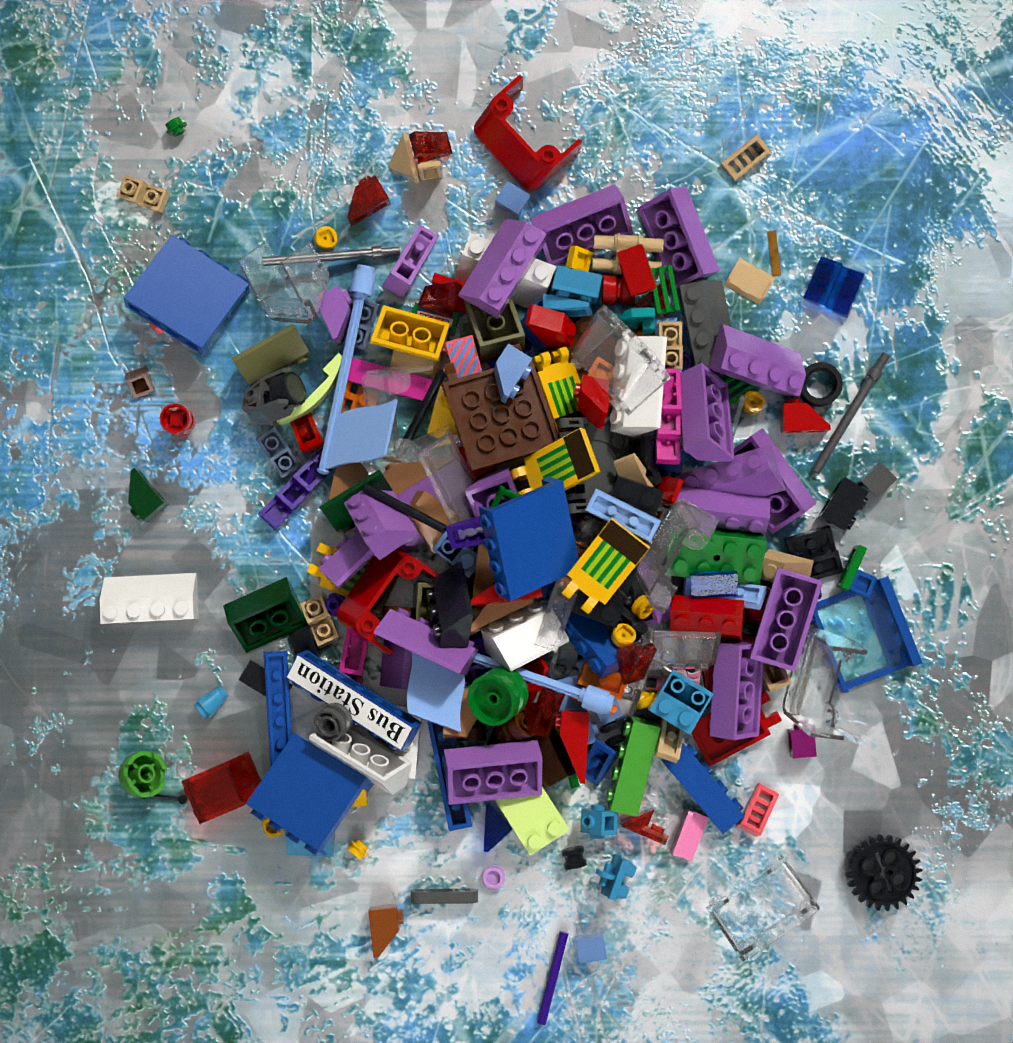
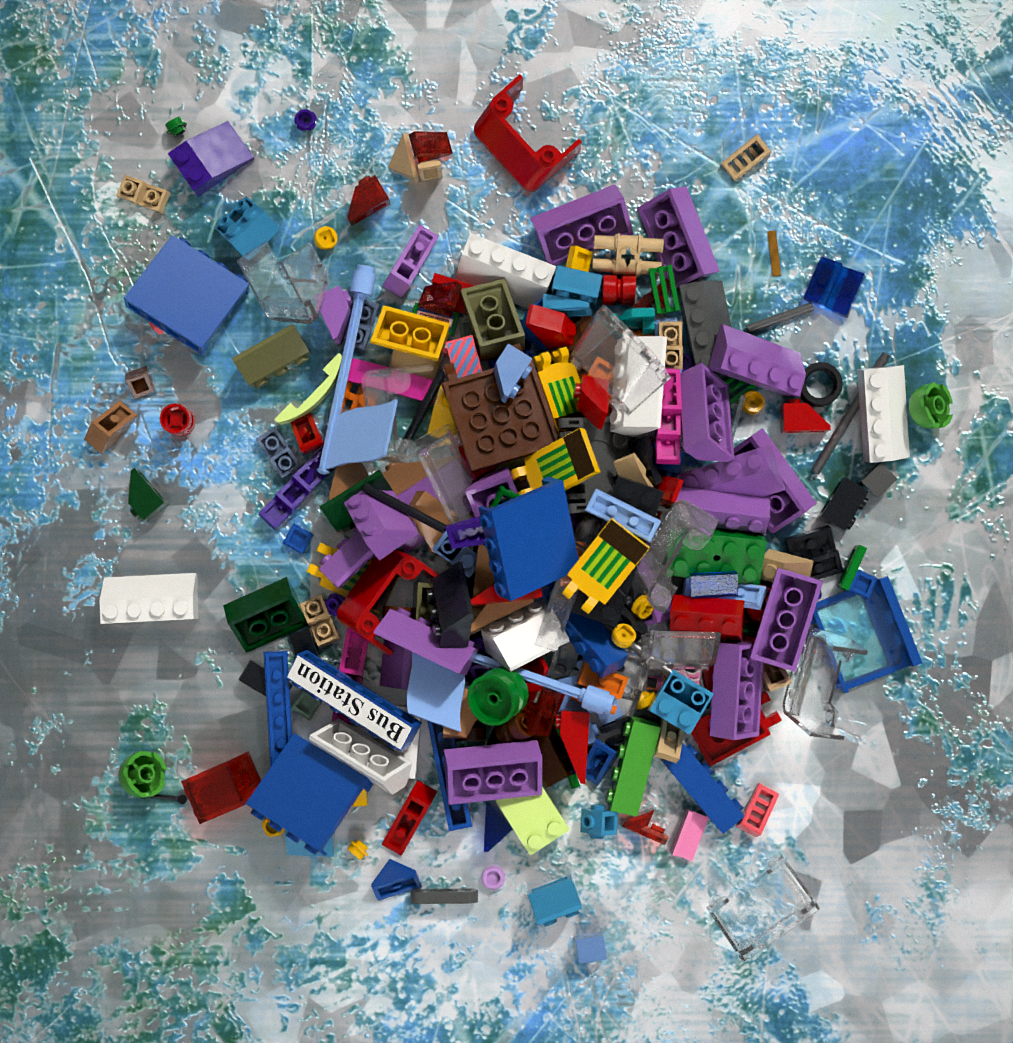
(109, 426): none -> medium nougat slope
(210, 157): none -> slope
(210, 702): dark azure cone -> none
(246, 226): none -> dark azure slope
(274, 396): dark grey piece -> none
(298, 538): none -> blue tile
(305, 114): none -> dark purple plate
(305, 705): none -> sand green tile
(333, 721): dark grey wheel -> none
(375, 253): flat silver bar -> none
(384, 925): dark orange slope -> none
(395, 880): none -> blue slope
(409, 817): none -> red slope
(503, 266): medium lavender slope -> none
(512, 199): medium blue panel -> none
(552, 978): dark purple bar -> none
(555, 900): none -> dark azure slope
(574, 857): black wheel -> none
(613, 875): dark azure hips -> none
(634, 661): clear red slope -> none
(636, 270): red slope -> none
(749, 281): tan piece -> none
(778, 318): none -> dark grey bar
(800, 743): magenta brick -> none
(883, 413): none -> white slope
(903, 864): black gear -> none
(930, 406): none -> bright green cylinder

